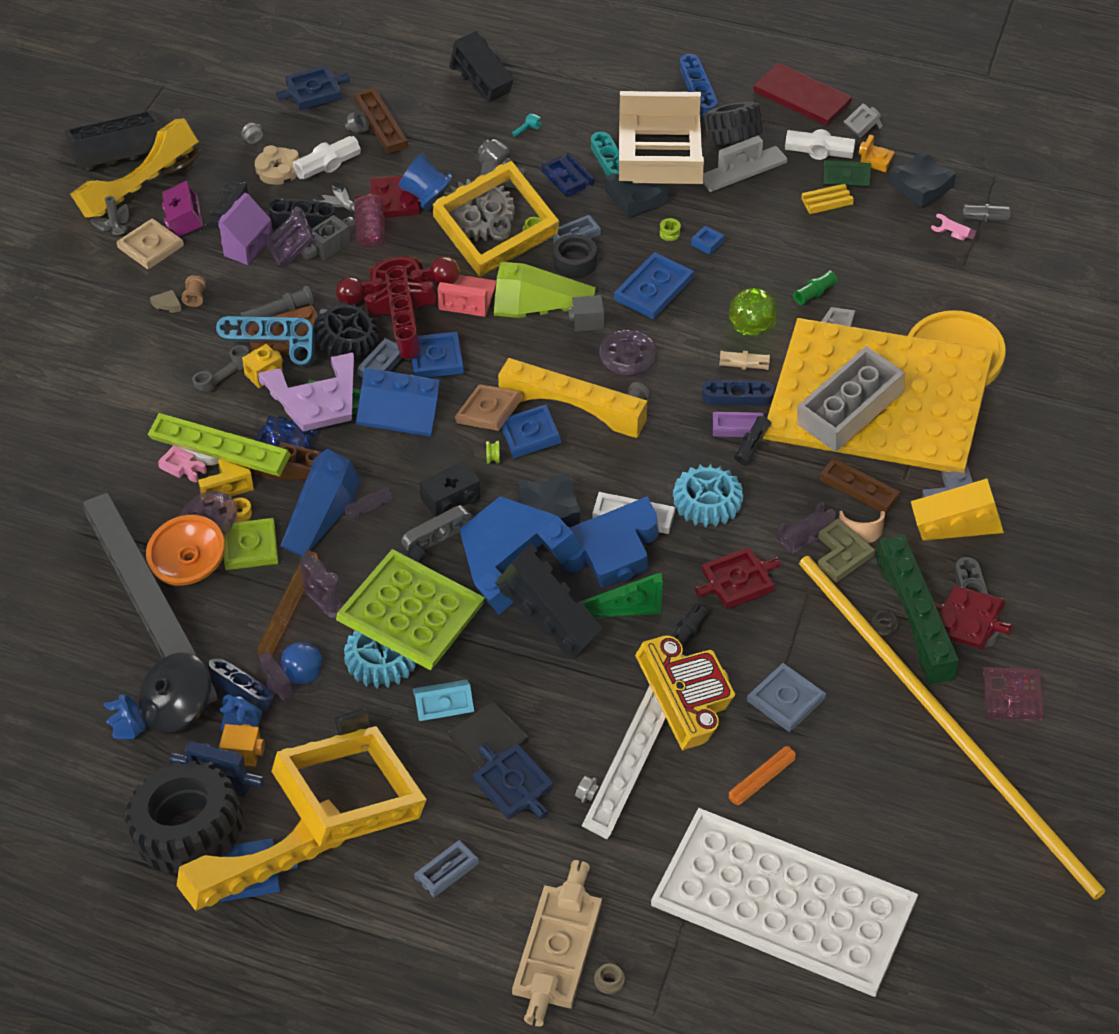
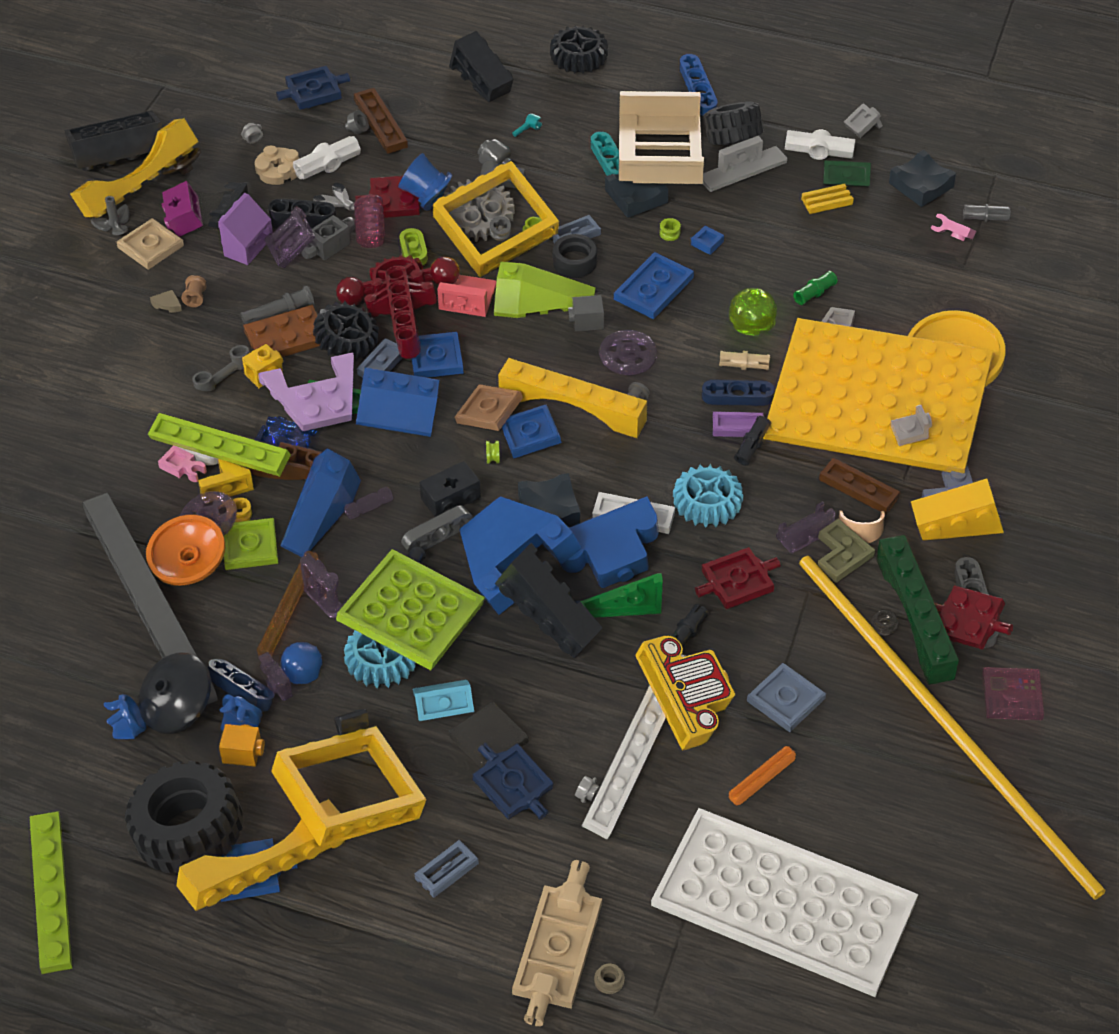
(50, 893): none -> lime plate
(228, 761): dark blue plate -> none
(265, 334): dark azure beam -> none
(413, 244): none -> lime plate
(567, 174): clear blue plate -> none
(579, 49): none -> black gear
(802, 94): dark red tile -> none
(850, 398): light grey brick -> none
(877, 156): light orange bracket -> none
(912, 427): none -> light grey bracket

